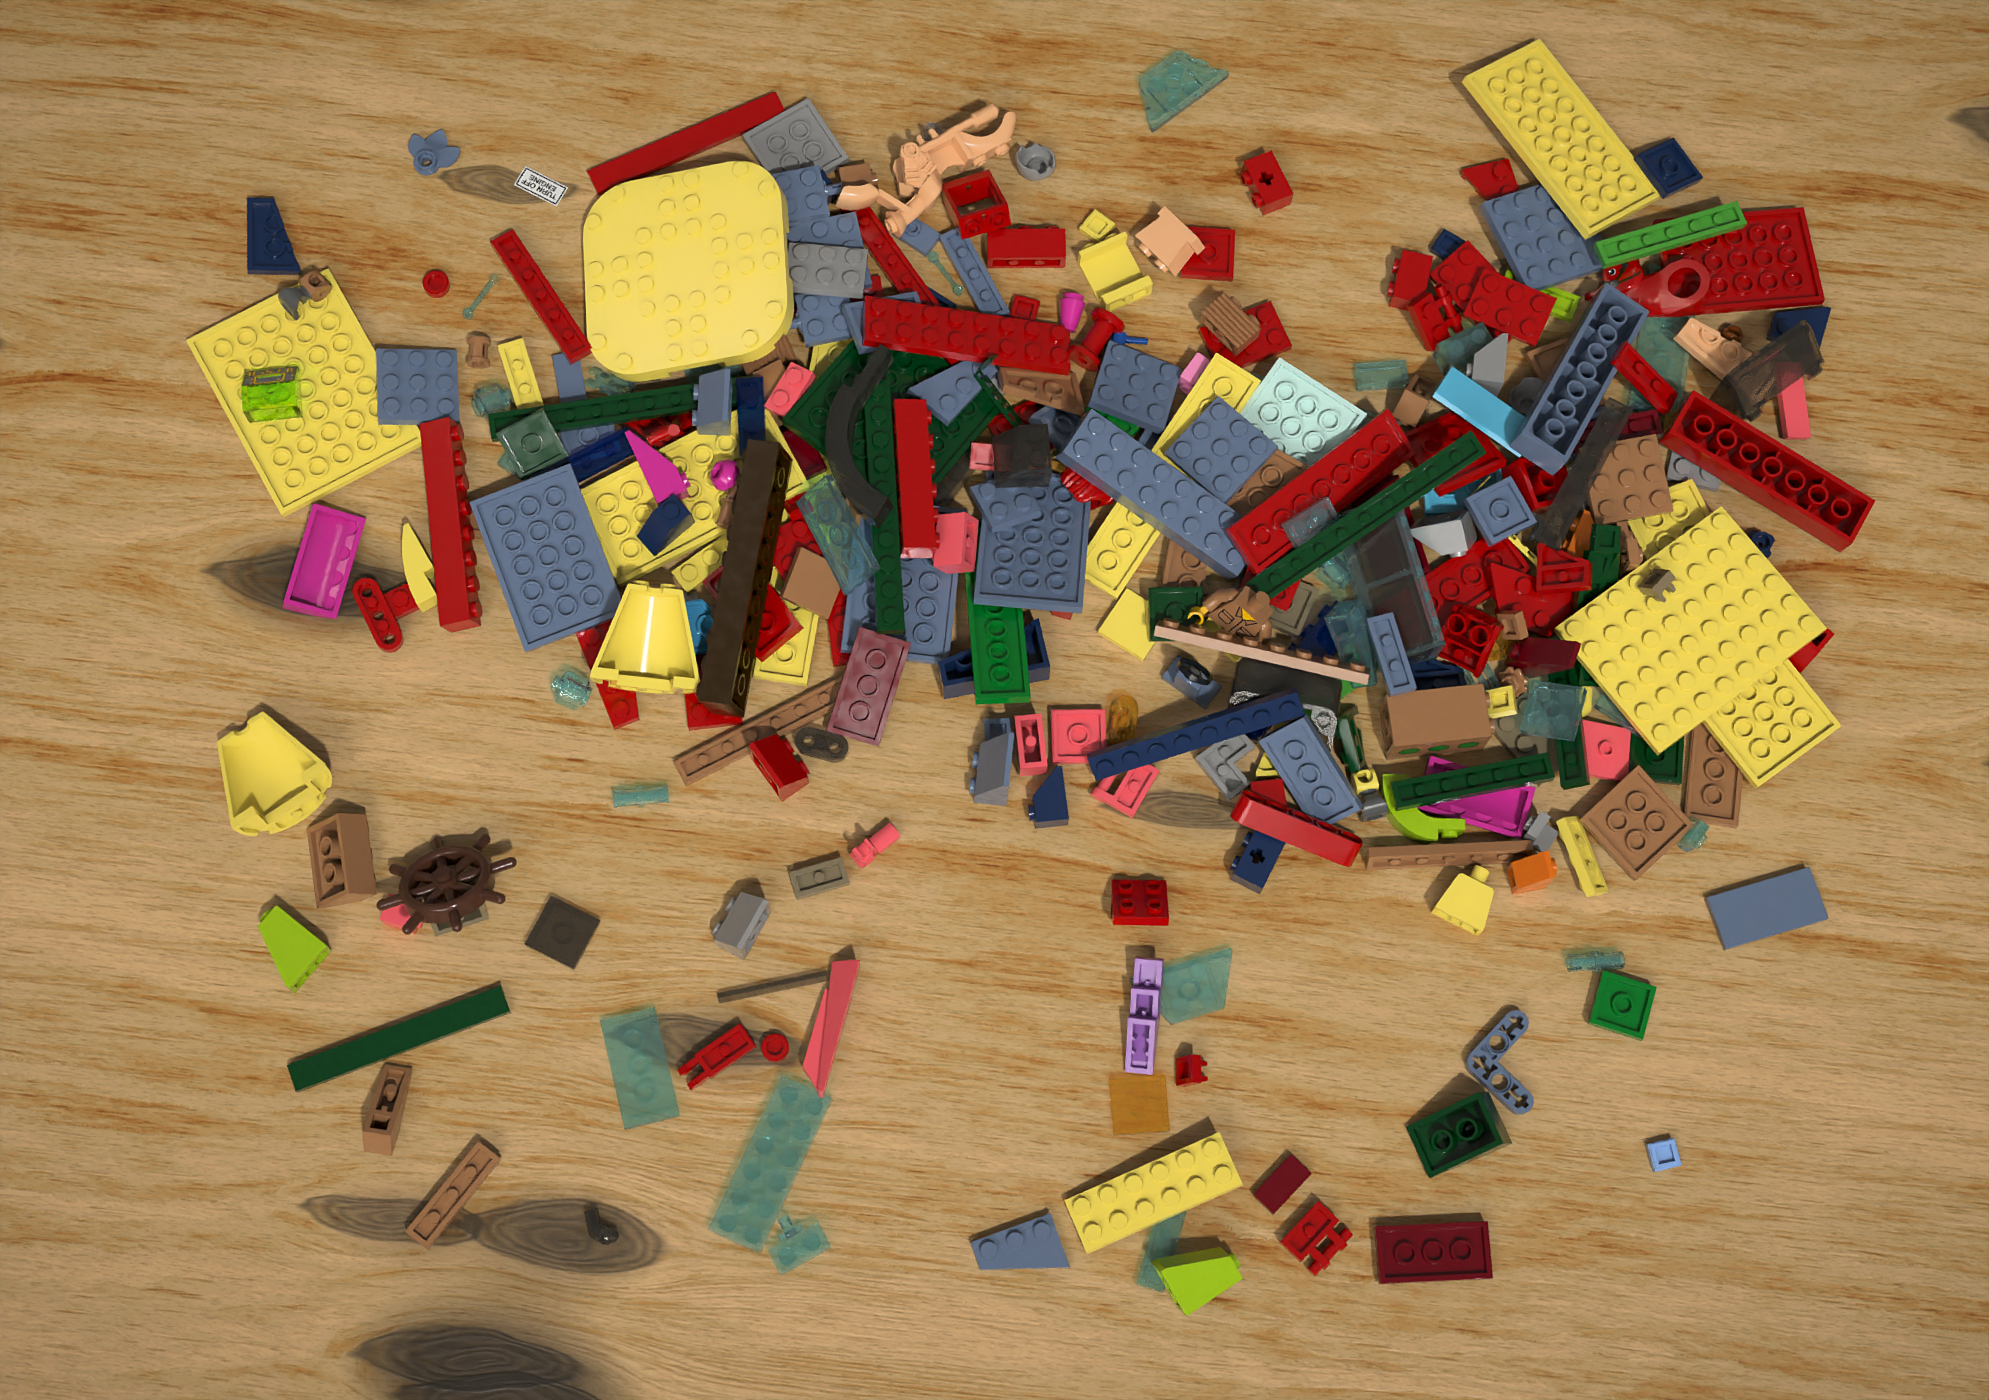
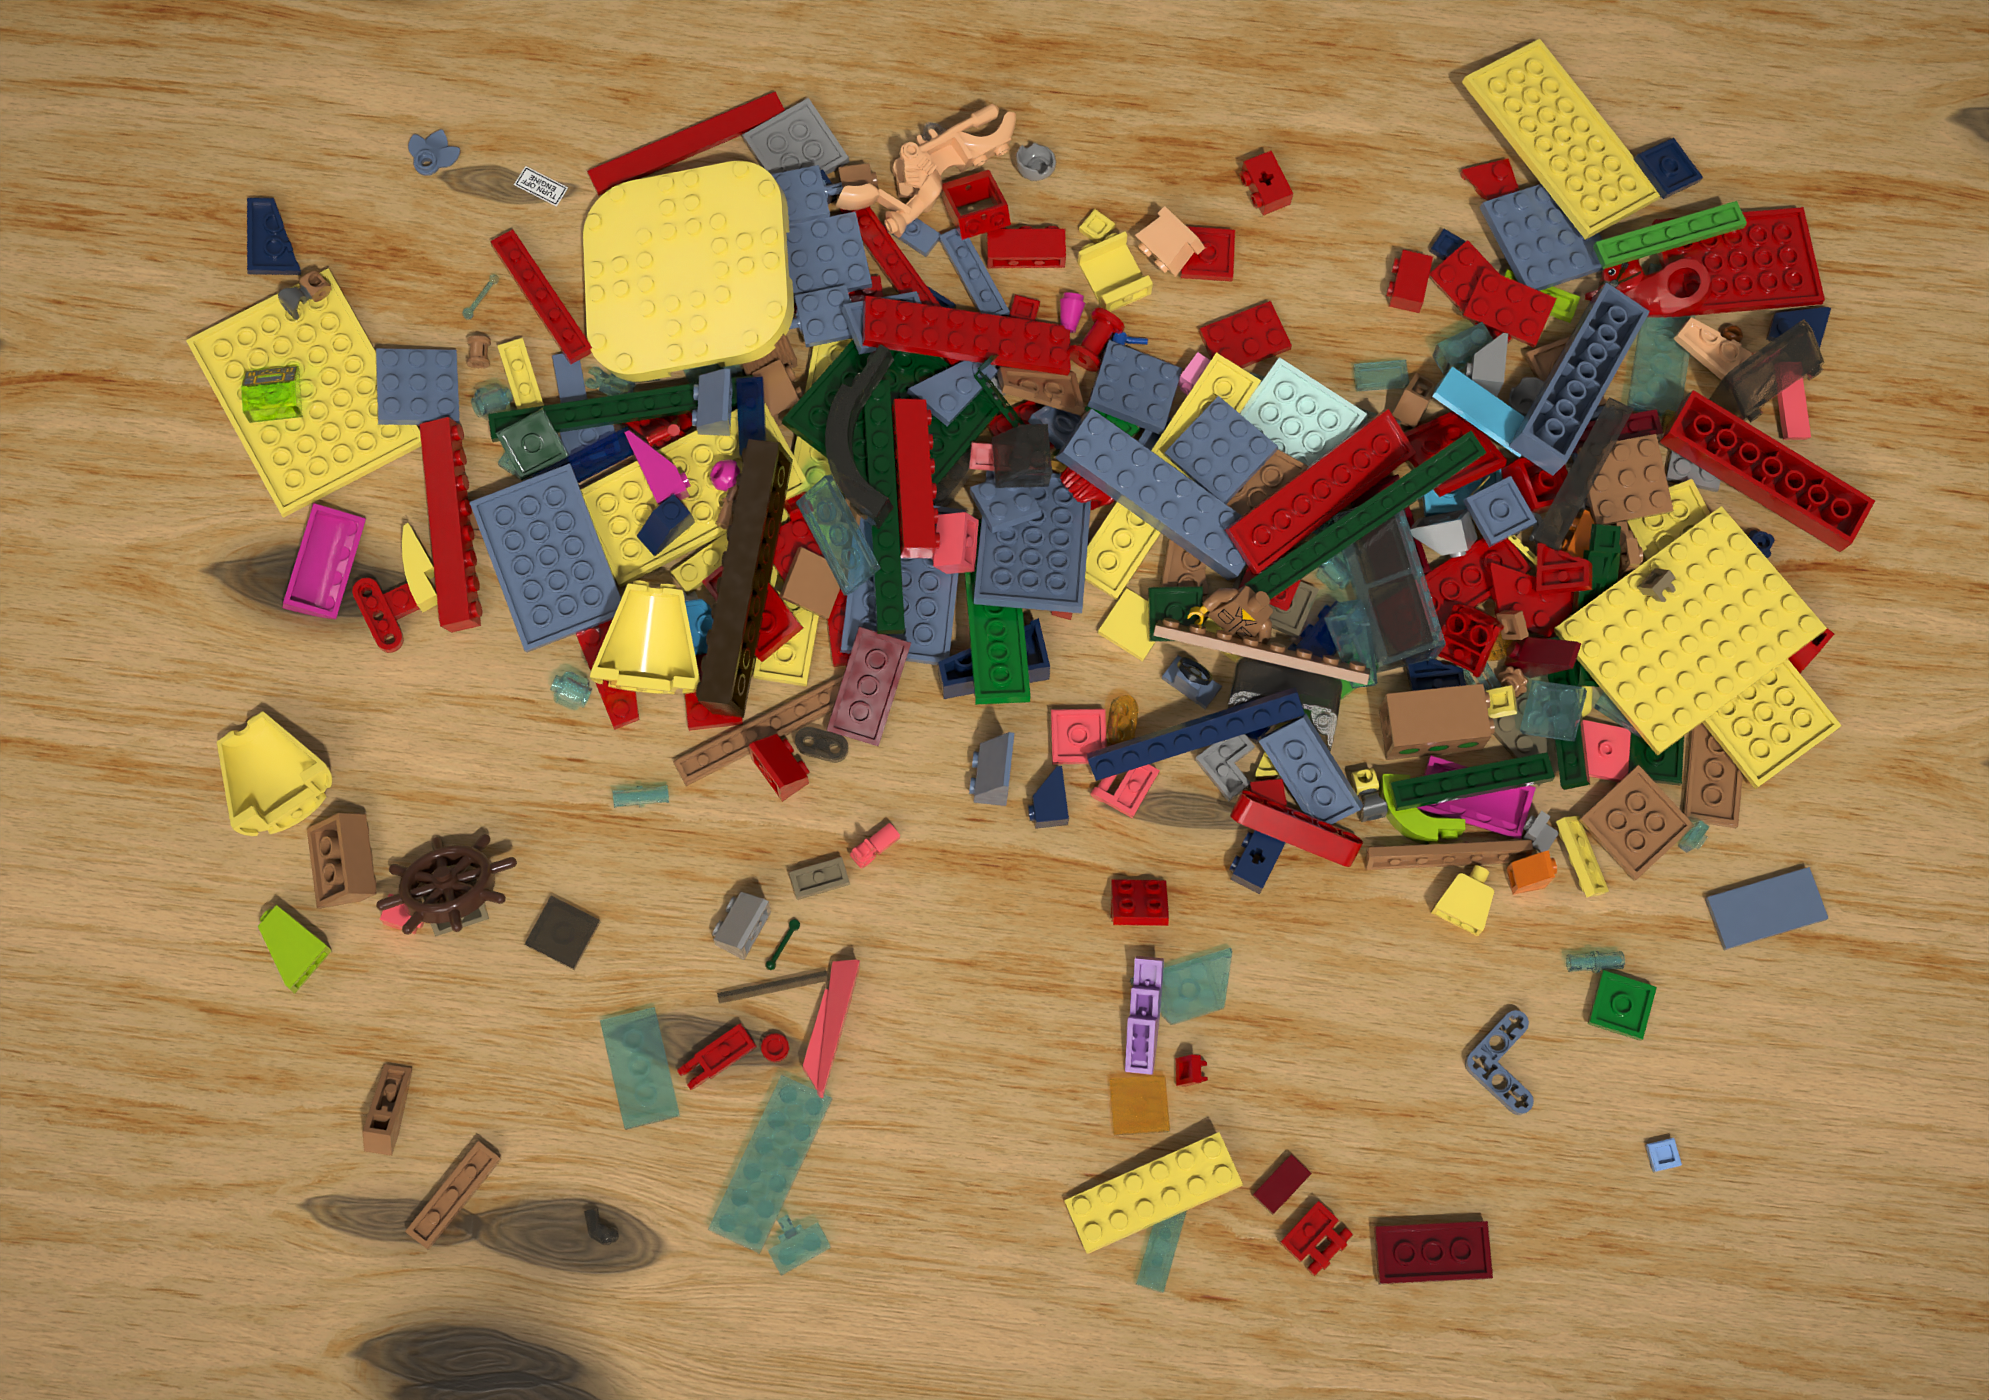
(398, 1039): dark green tile -> none
(436, 284): red tile -> none
(789, 390): coral plate -> none
(794, 925): none -> dark green hinge
(805, 455): dark red tile -> none
(827, 270): light grey plate -> none
(933, 258): clear light blue hinge -> none
(996, 727): sand blue plate -> none
(1022, 1247): sand blue wing -> none
(1030, 745): coral brick -> none
(1176, 86): clear light blue wing -> none
(1197, 1276): lime slope -> none
(1230, 323): medium nougat brick -> none
(1310, 522): clear light blue plate -> none
(1353, 750): dark green wing -> none
(1390, 654): sand blue plate -> none
(1428, 318): red plate -> none
(1459, 1134): dark green slope -> none
(1644, 377): red tile -> none

